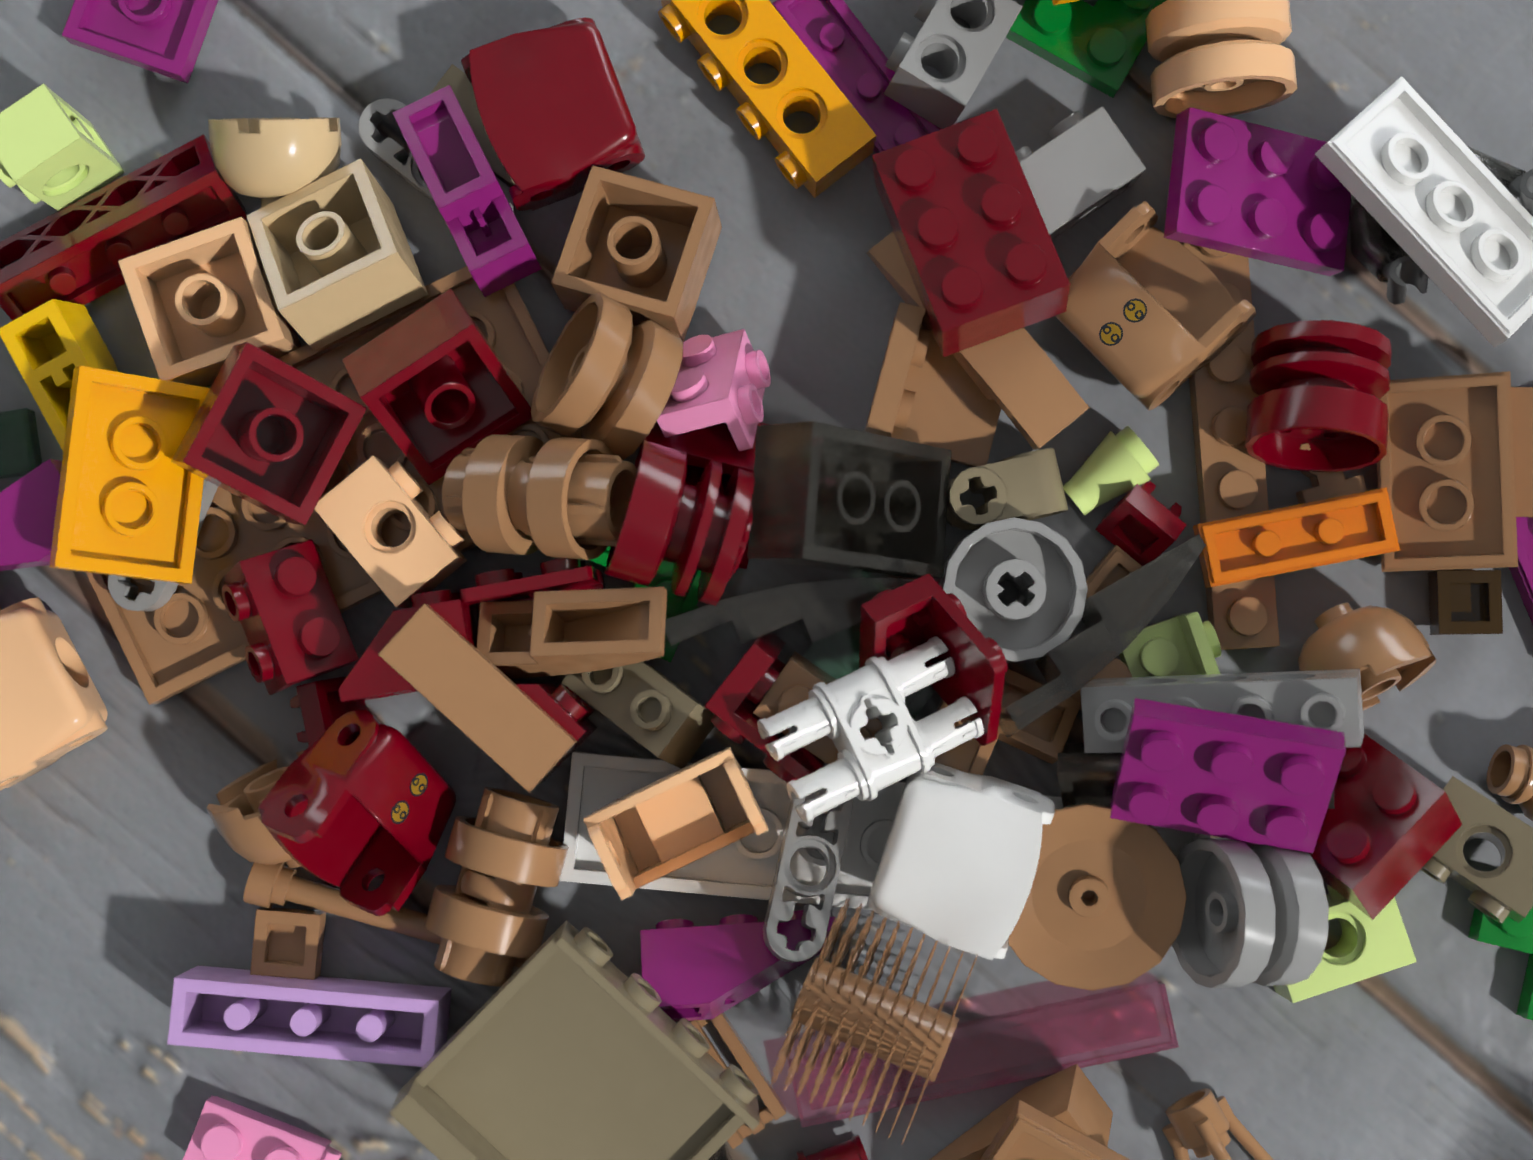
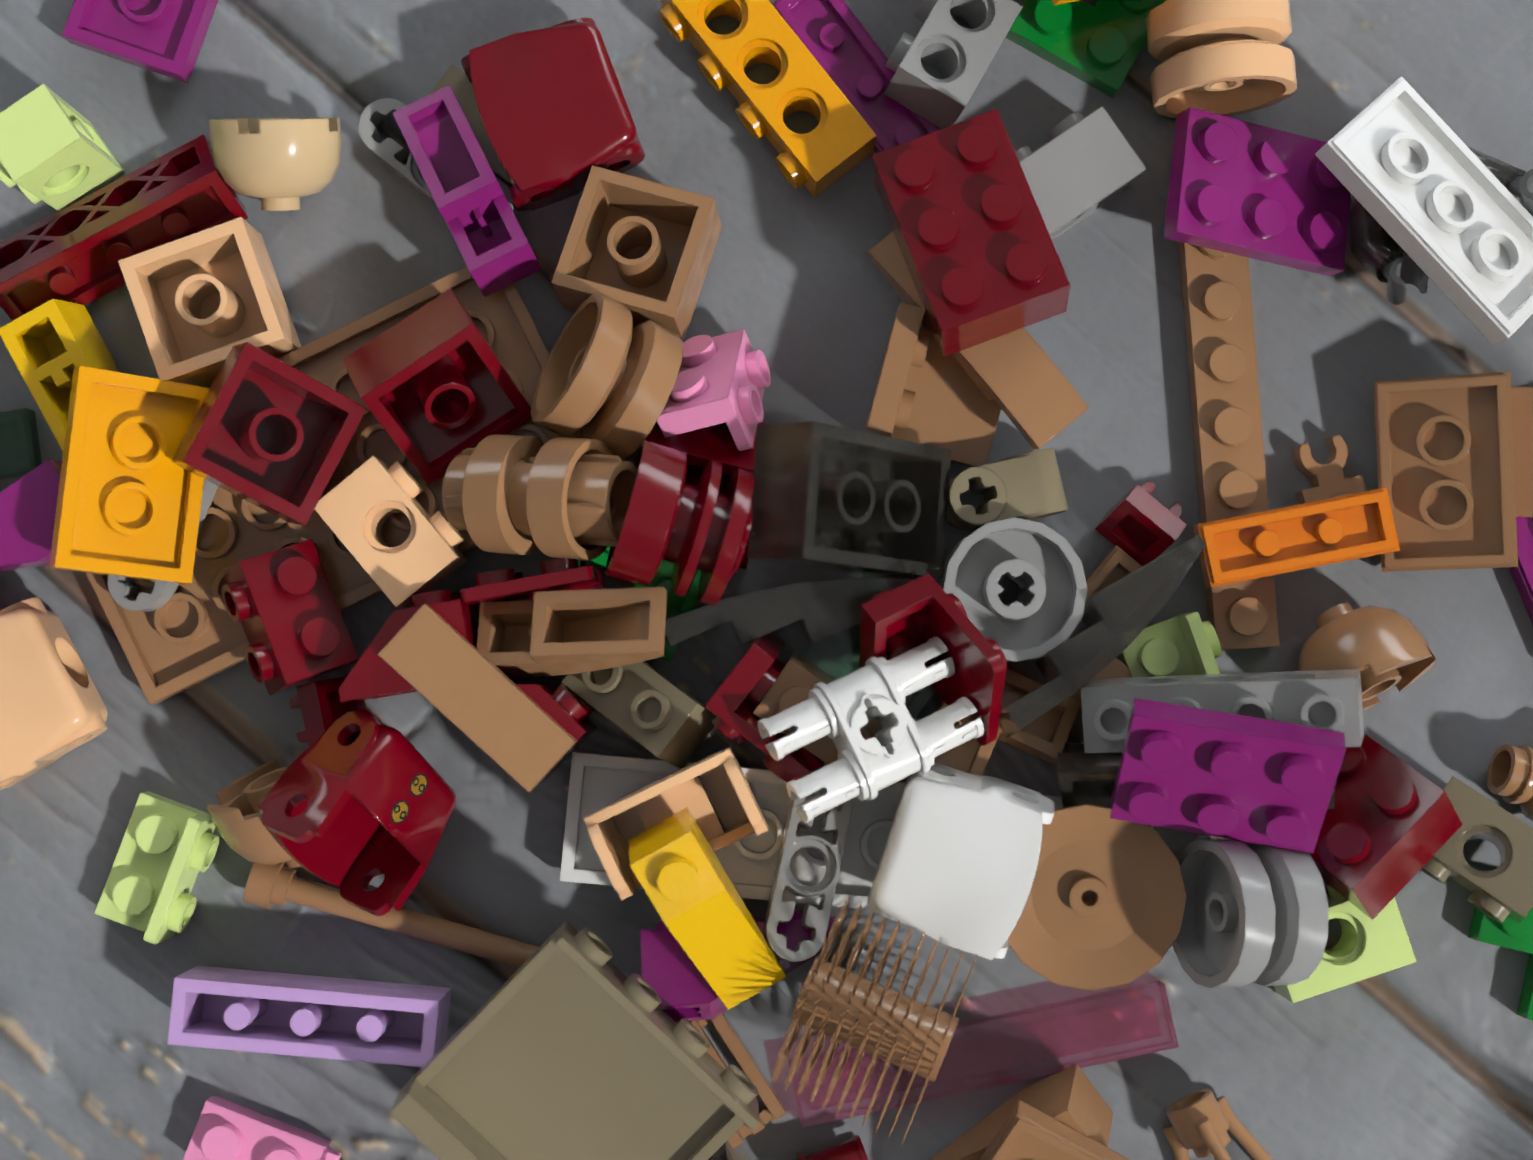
(158, 867): none -> yellowish green bracket
(288, 943): medium nougat plate -> none
(336, 255): tan brick -> none
(490, 910): medium nougat piece -> none
(703, 908): none -> yellow slope
(1111, 470): yellowish green cone -> none
(1150, 308): medium nougat piece -> none
(1321, 389): dark red wheel -> none
(1465, 602): dark brown plate -> none

